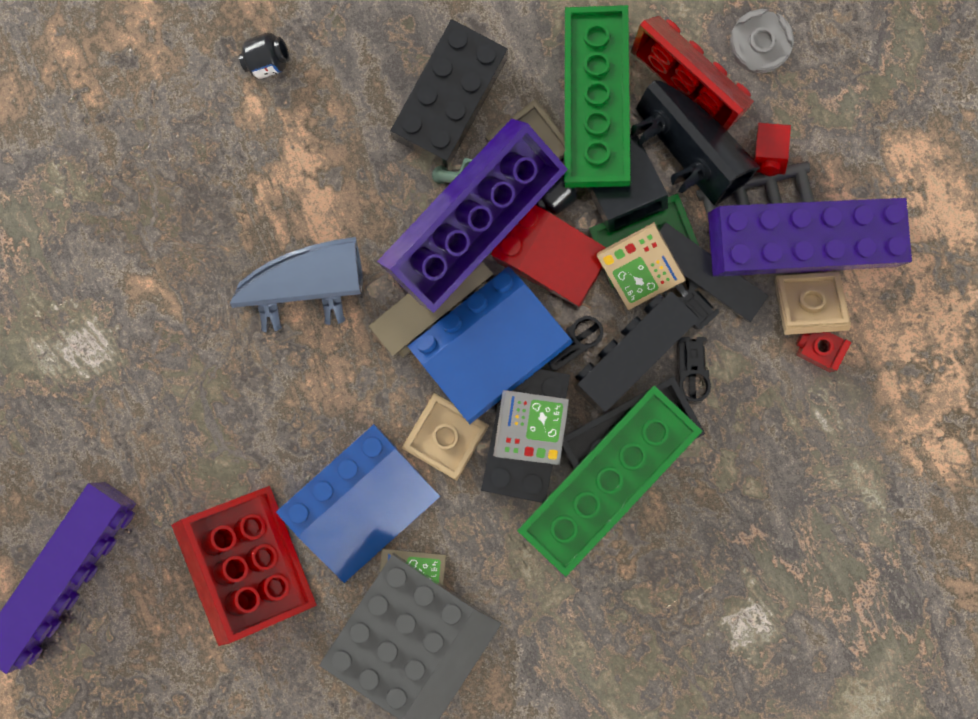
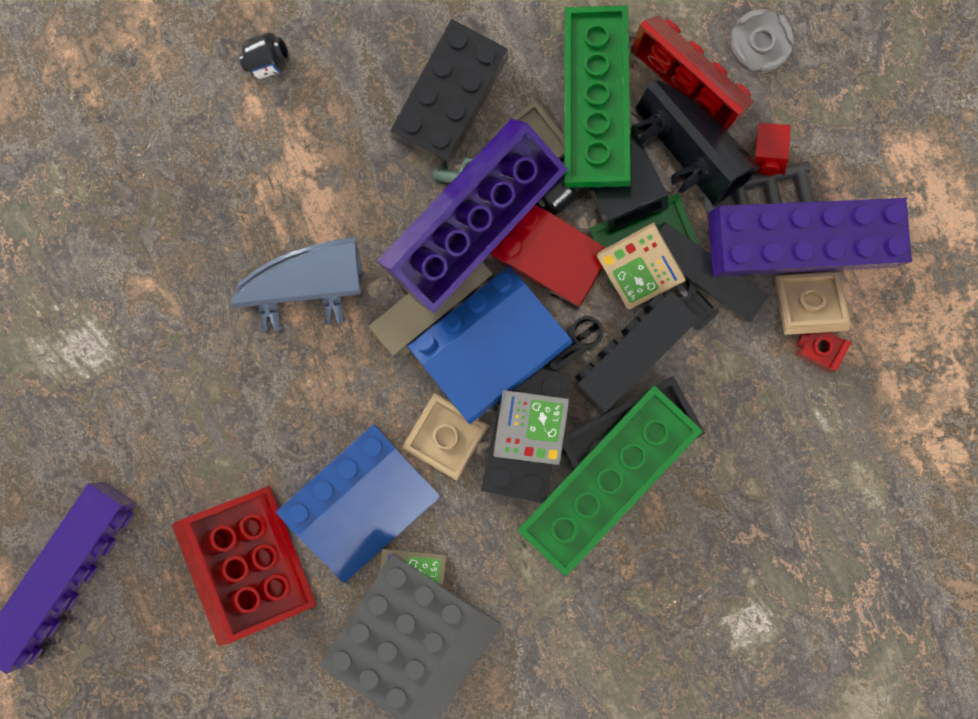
(692, 365): black piece -> none

